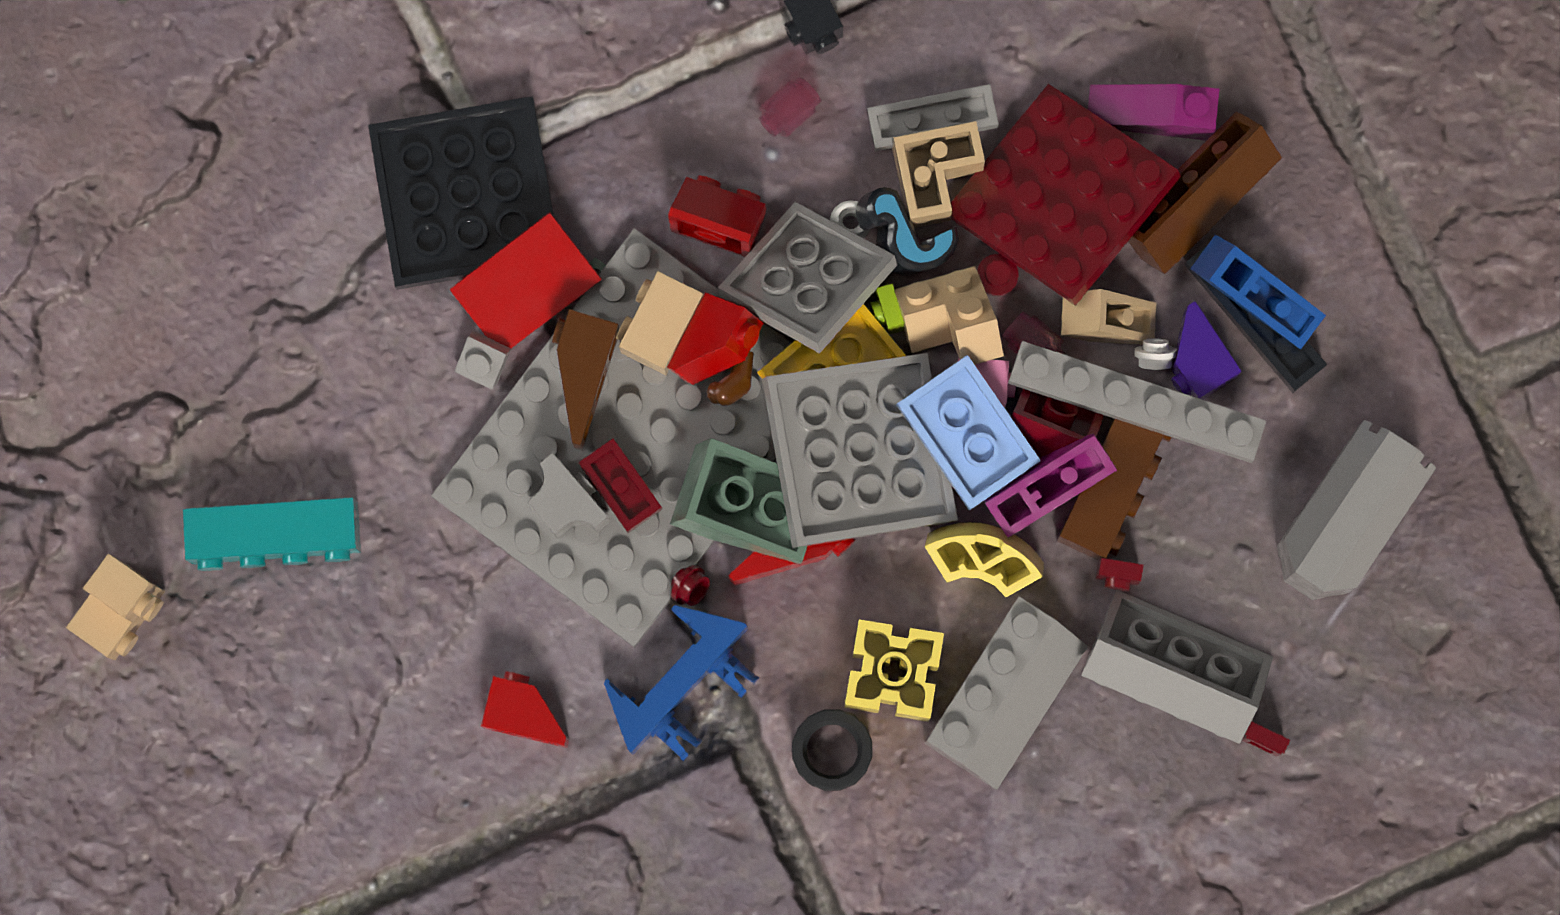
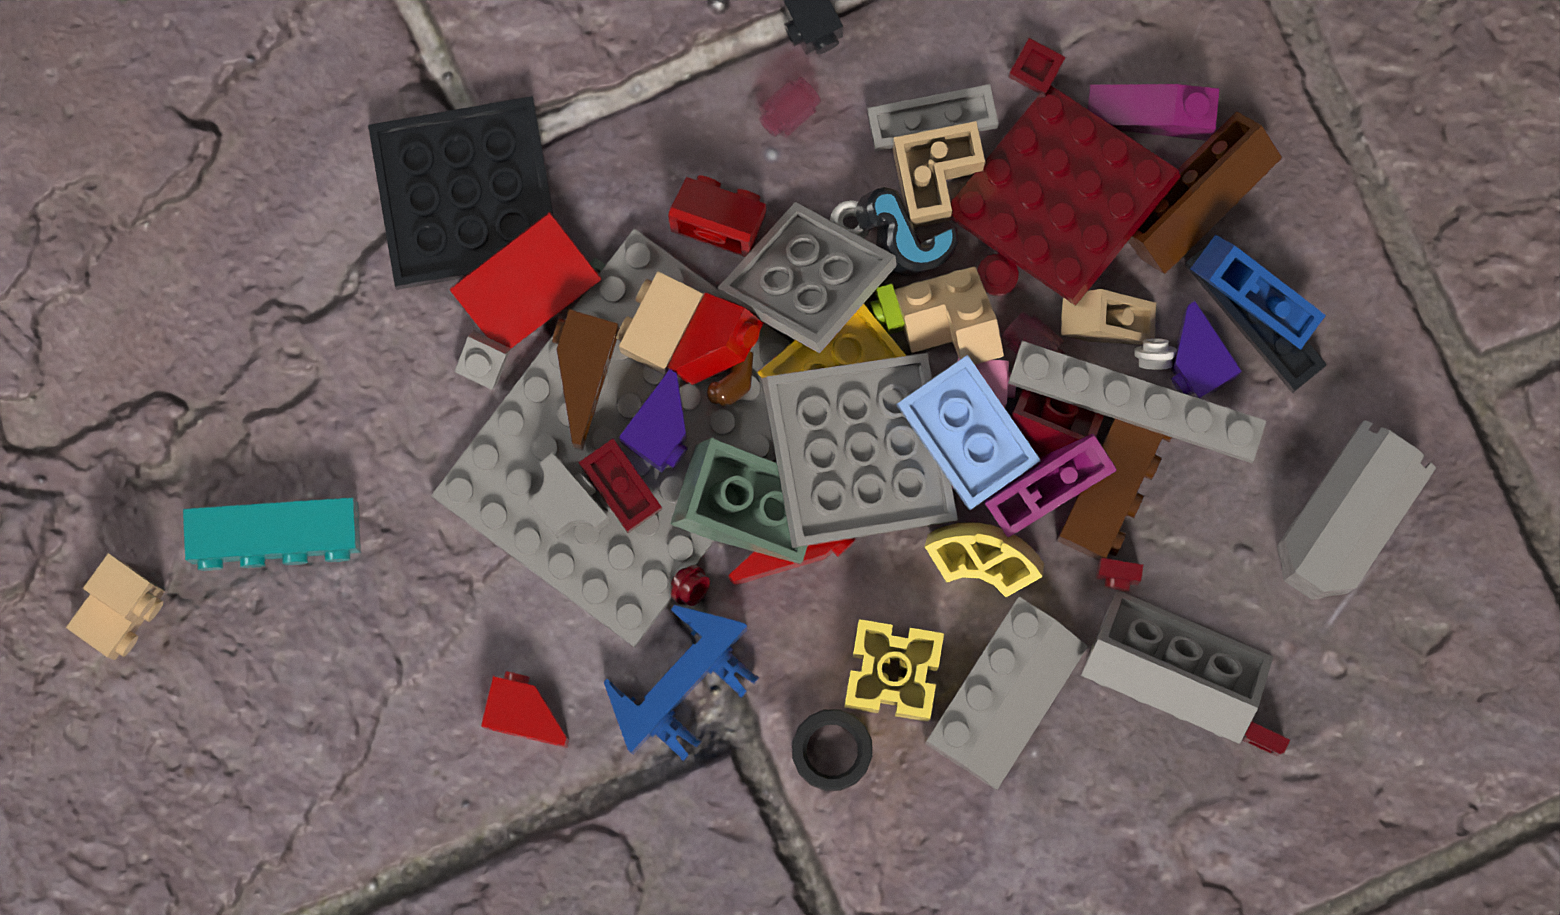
(658, 427): none -> dark purple slope
(1036, 66): none -> dark red plate

